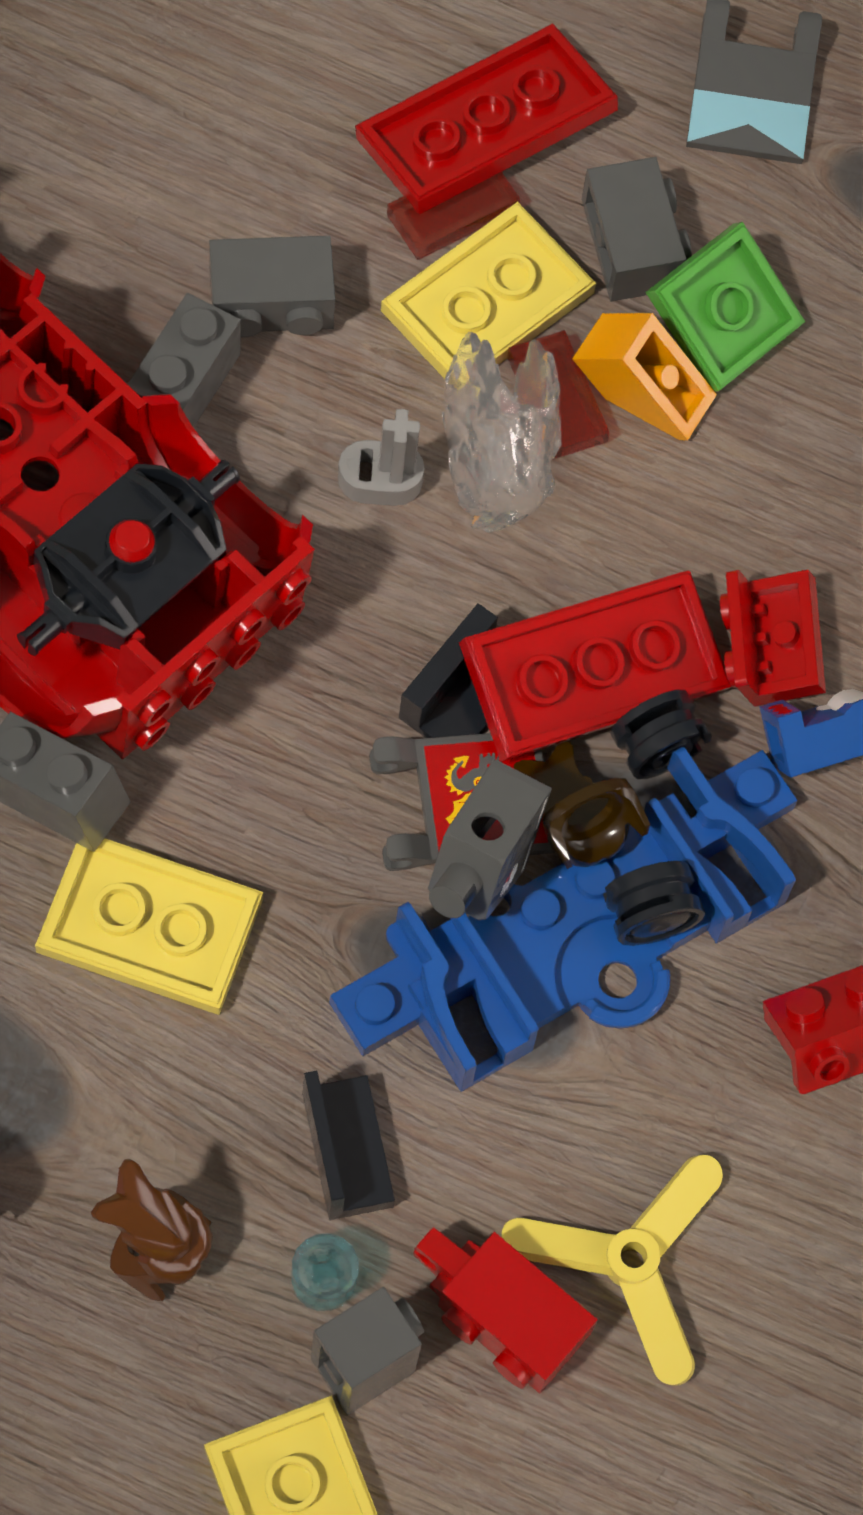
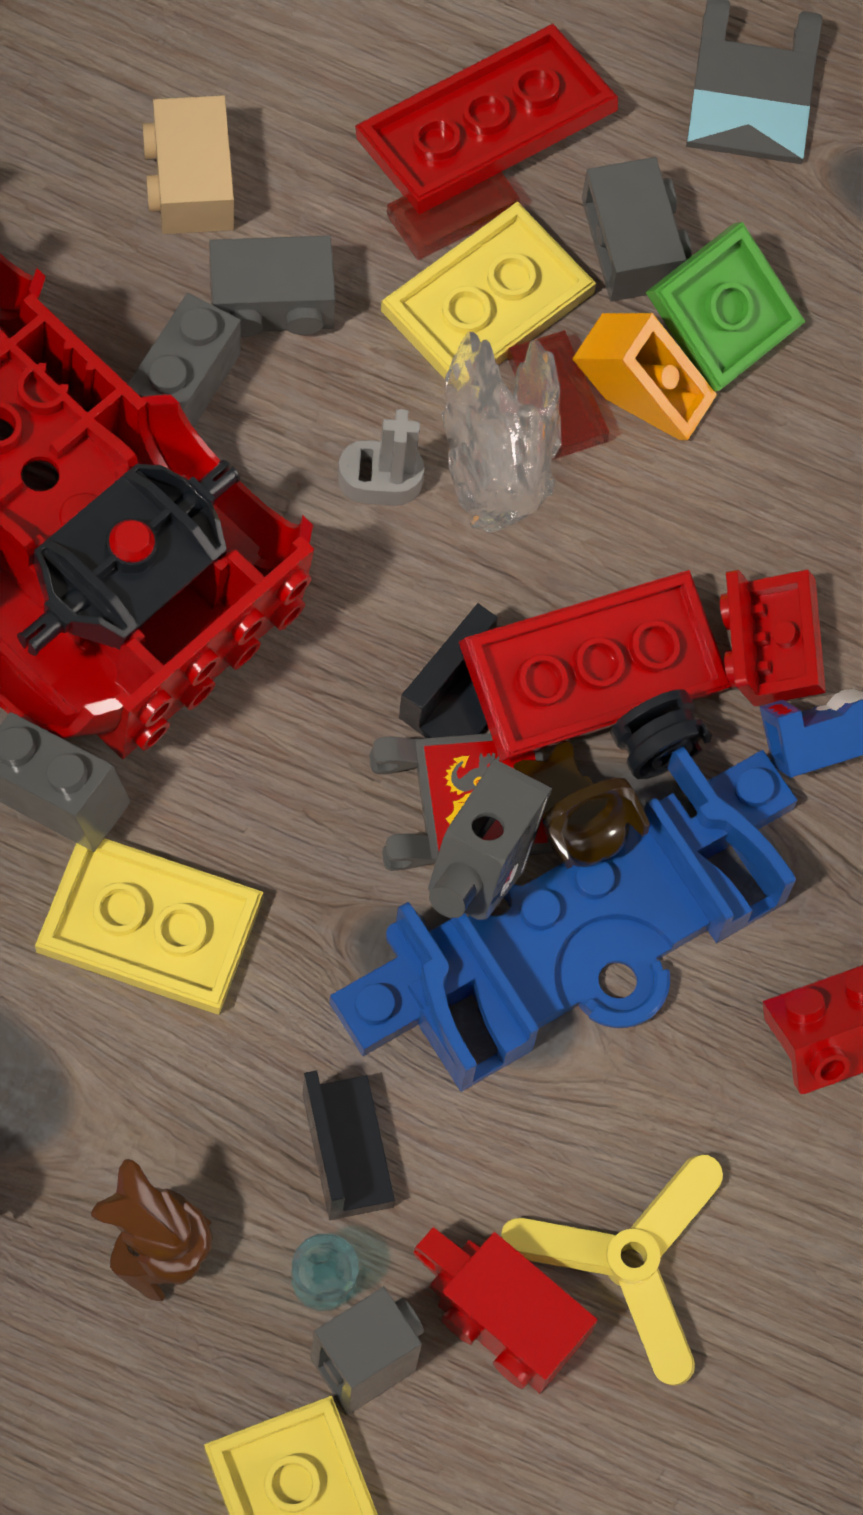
(192, 165): none -> tan brick
(653, 903): black wheel -> none

